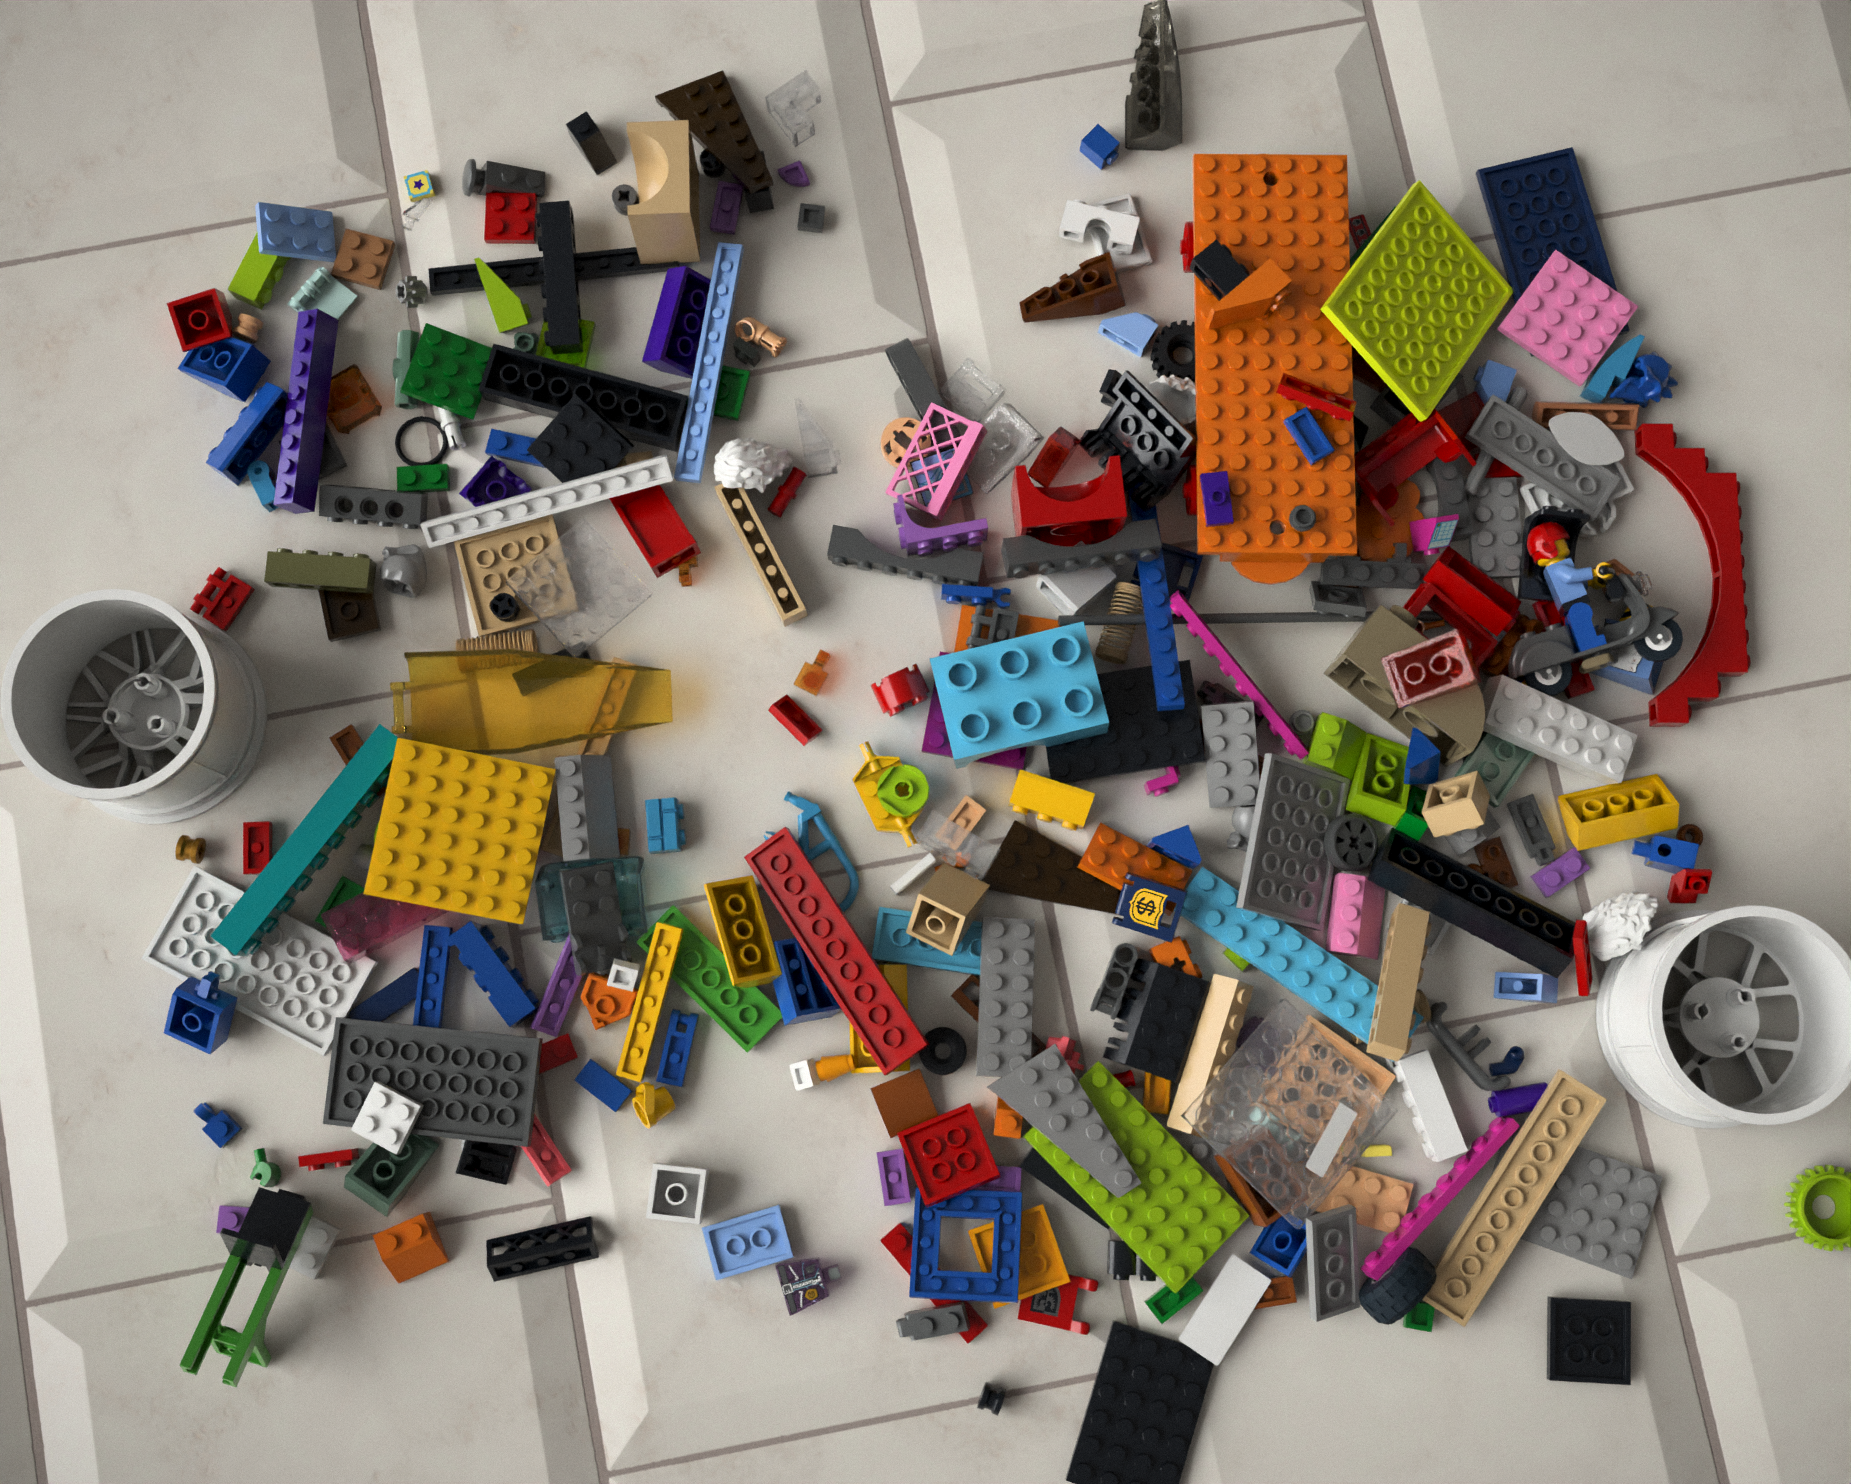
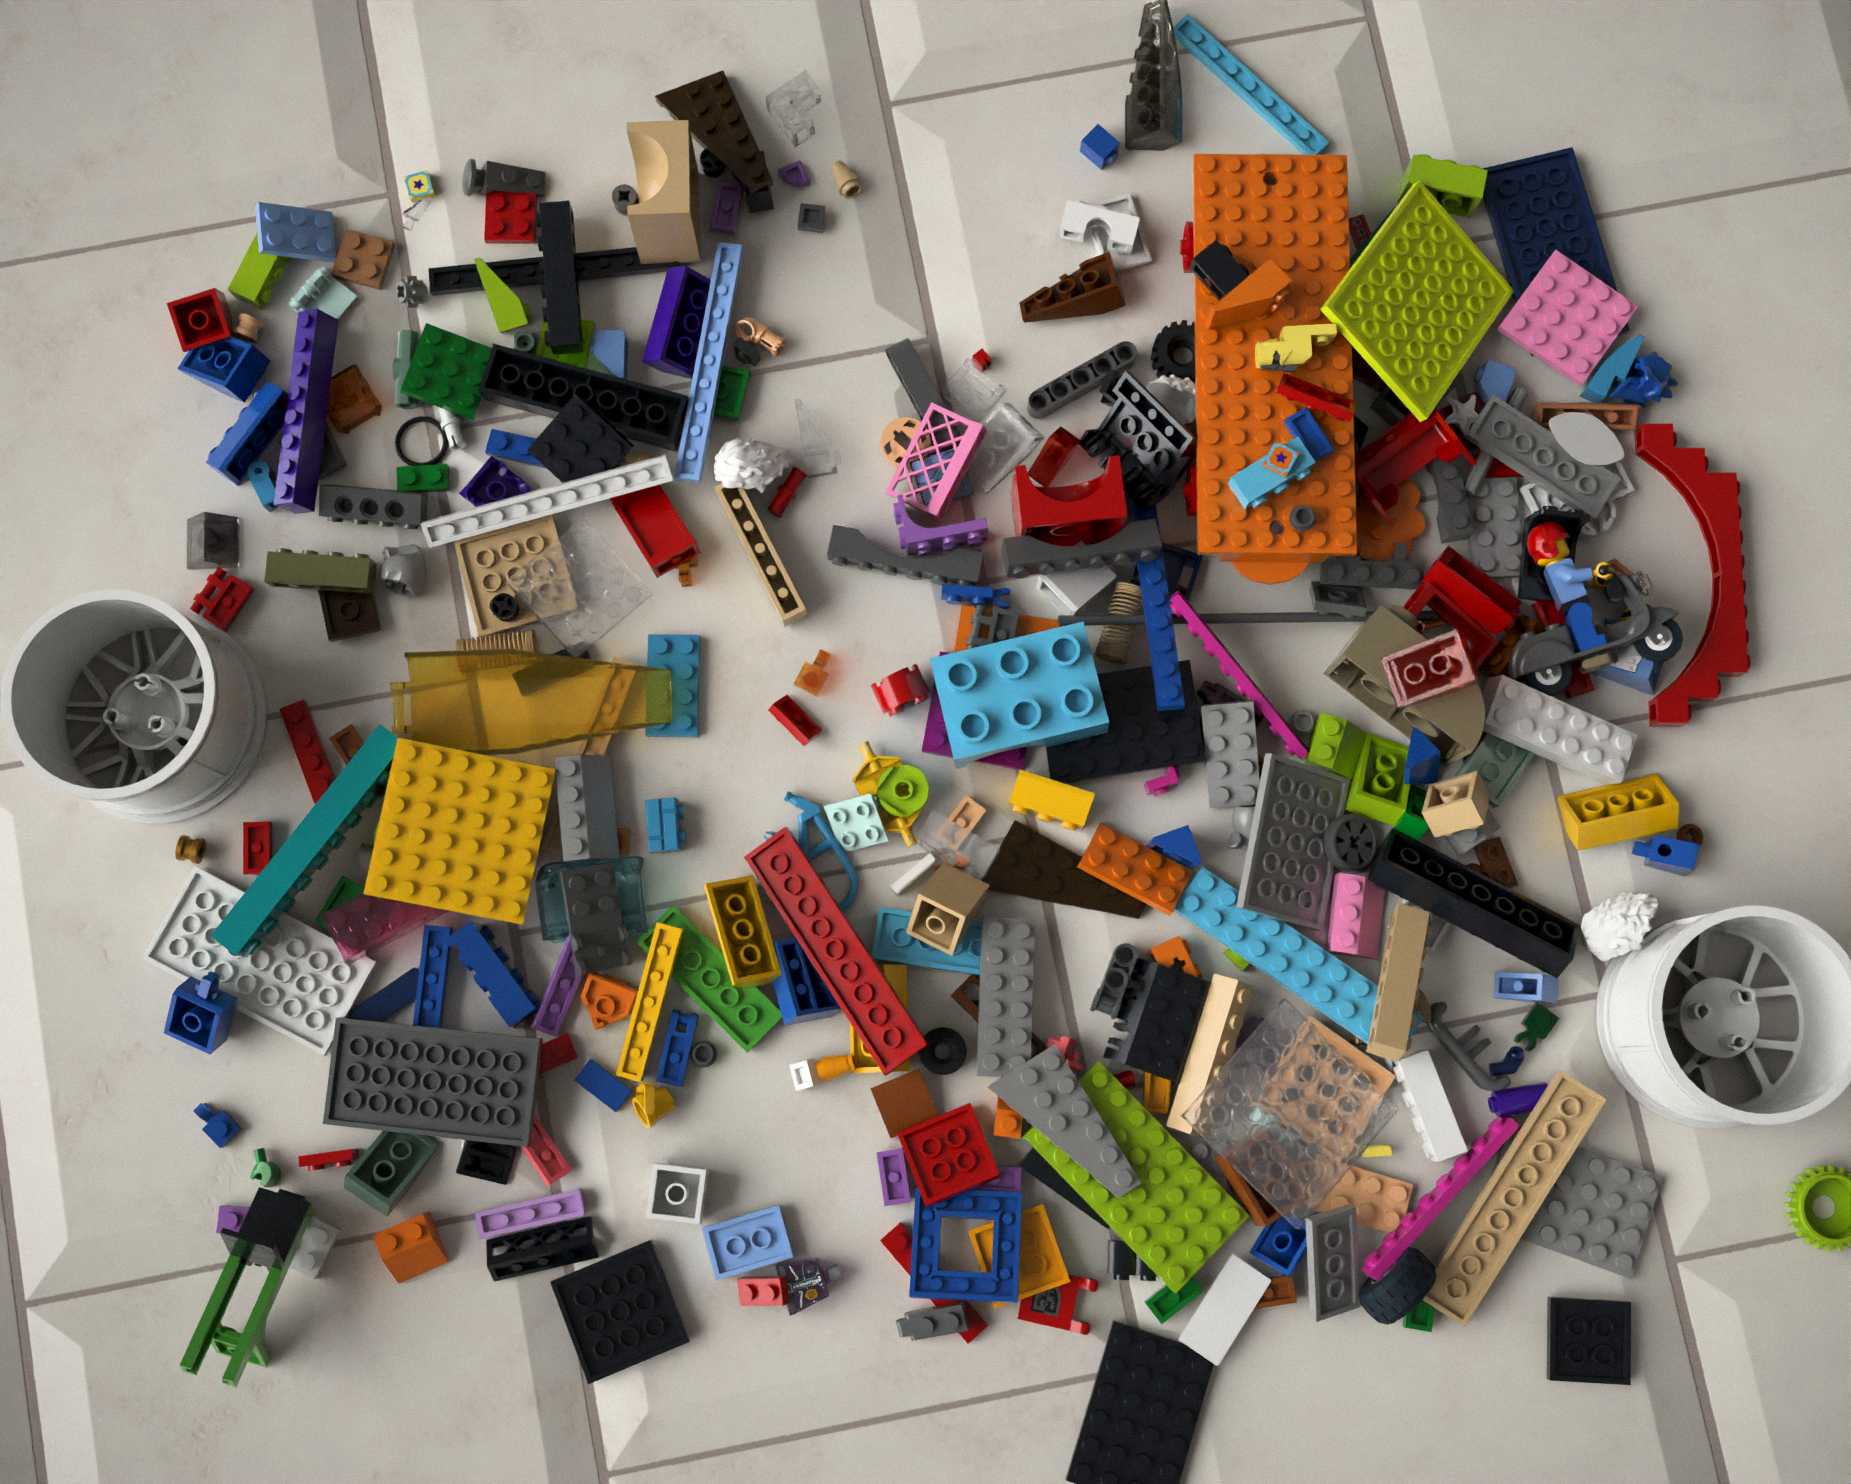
(212, 541): none -> clear smoke slope
(308, 748): none -> red plate
(387, 1117): white plate -> none
(530, 1213): none -> lavender plate
(591, 143): black slope -> none
(611, 351): none -> medium blue slope
(619, 1311): none -> black plate
(623, 975): white plate -> none
(682, 657): none -> dark azure plate
(703, 1054): none -> dark grey plate
(763, 1291): none -> plate
(845, 180): none -> tan cone
(857, 822): none -> light aqua hinge
(980, 359): none -> red piece
(991, 1398): black wheel -> none
(1072, 387): none -> dark grey beam
(1130, 331): light blue slope -> none
(1145, 905): dark blue container -> none
(1216, 499): dark purple plate -> none
(1249, 87): none -> medium azure tile
(1257, 482): none -> medium azure brick
(1280, 459): none -> orange tile
(1293, 347): none -> light yellow plate
(1331, 1140): white sticker -> none
(1433, 533): dark pink slope -> none
(1452, 184): none -> lime brick
(1462, 414): none -> white animal
(1532, 829): dark grey hinge -> none
(1538, 1023): none -> dark green plate
(1560, 872): medium lavender plate -> none
(1582, 957): red tile -> none
(1688, 884): red slope -> none

